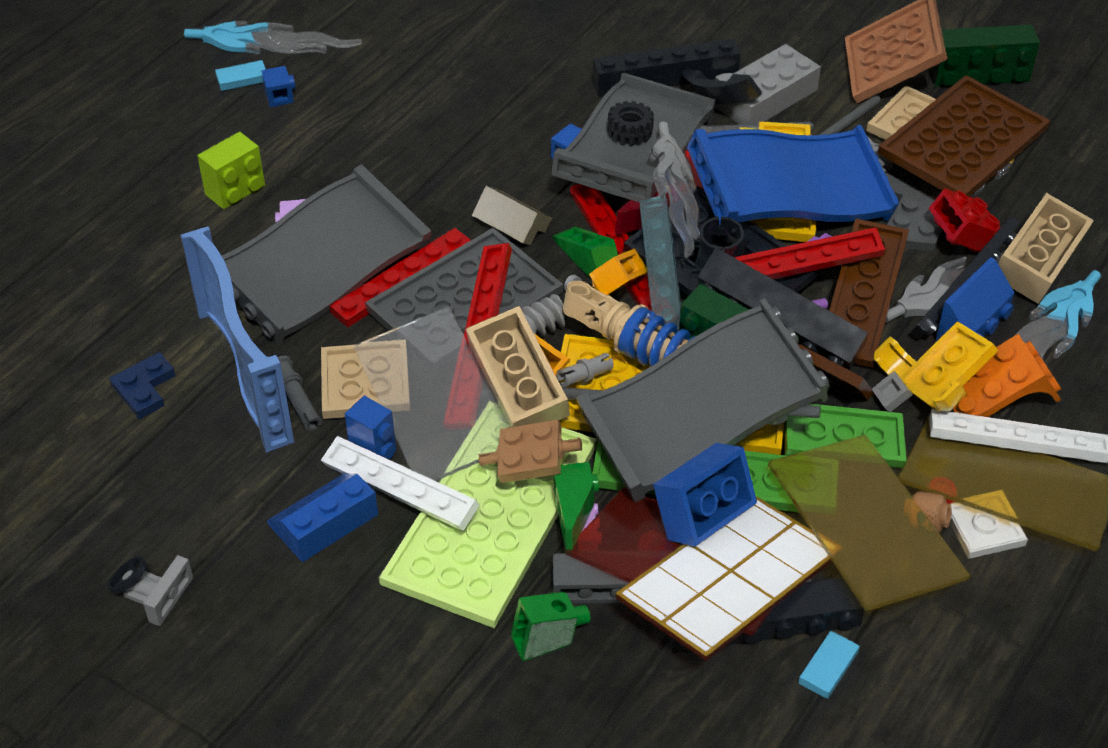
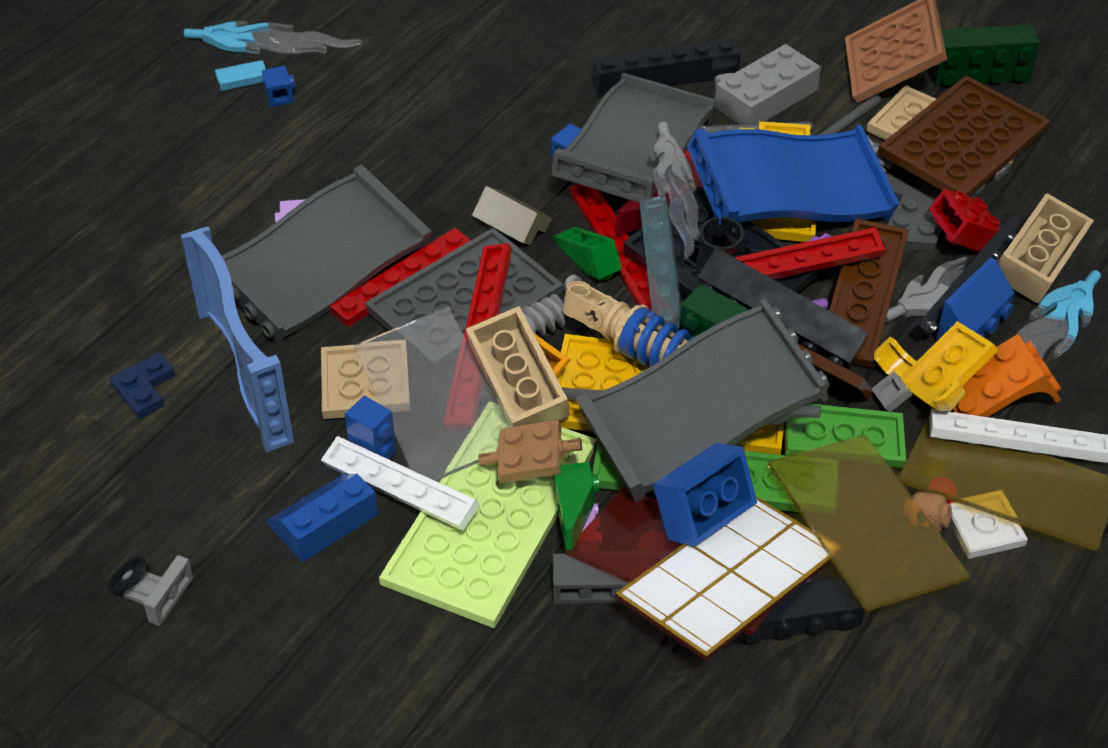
(231, 170): lime brick -> none
(297, 395): dark grey pin -> none
(546, 623): green torso -> none
(584, 370): light grey pin -> none
(618, 272): light orange slope -> none
(630, 122): black tyre -> none
(735, 90): black slope -> none
(829, 664): medium azure tile -> none

